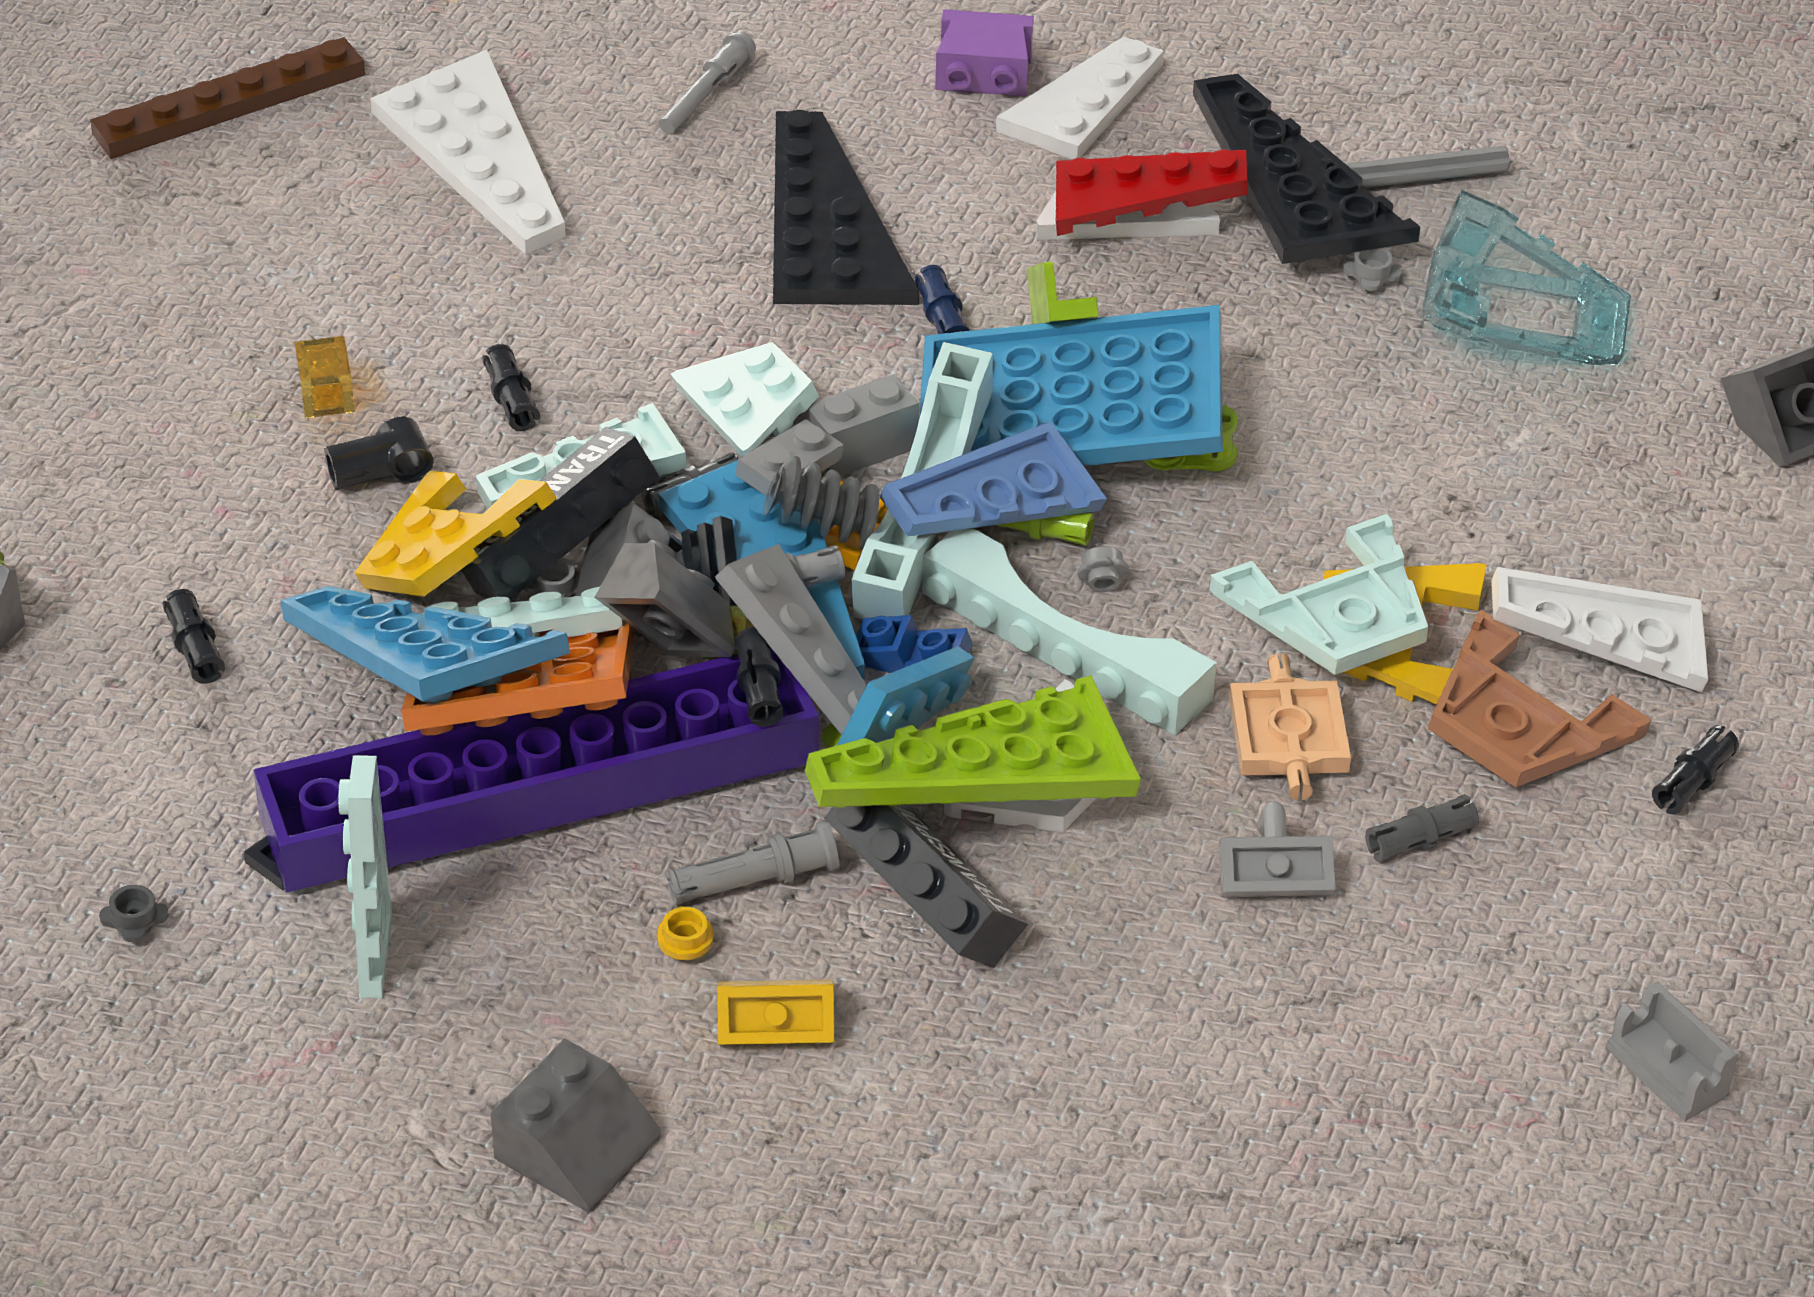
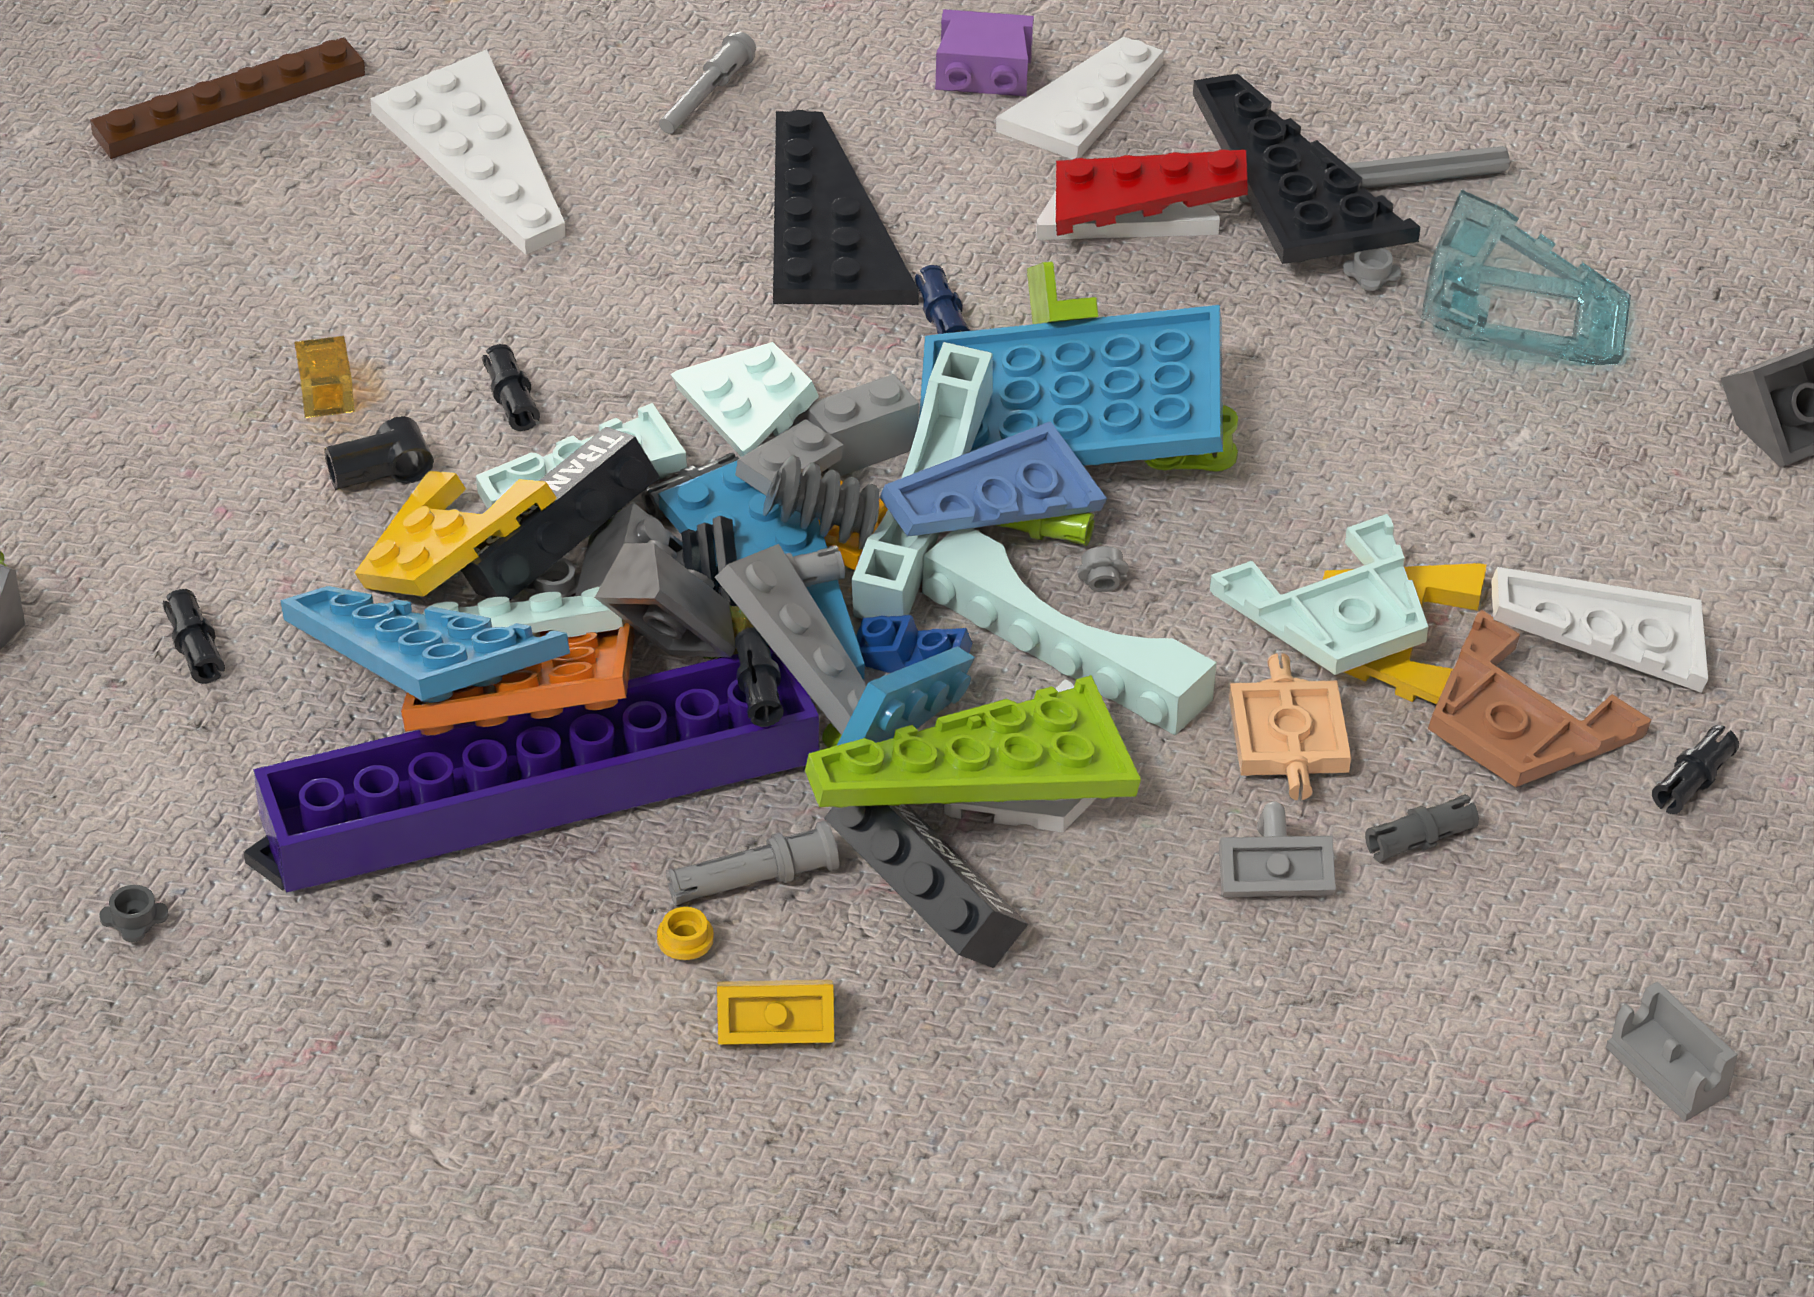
(367, 872): light aqua wing -> none
(572, 1126): flat silver slope -> none

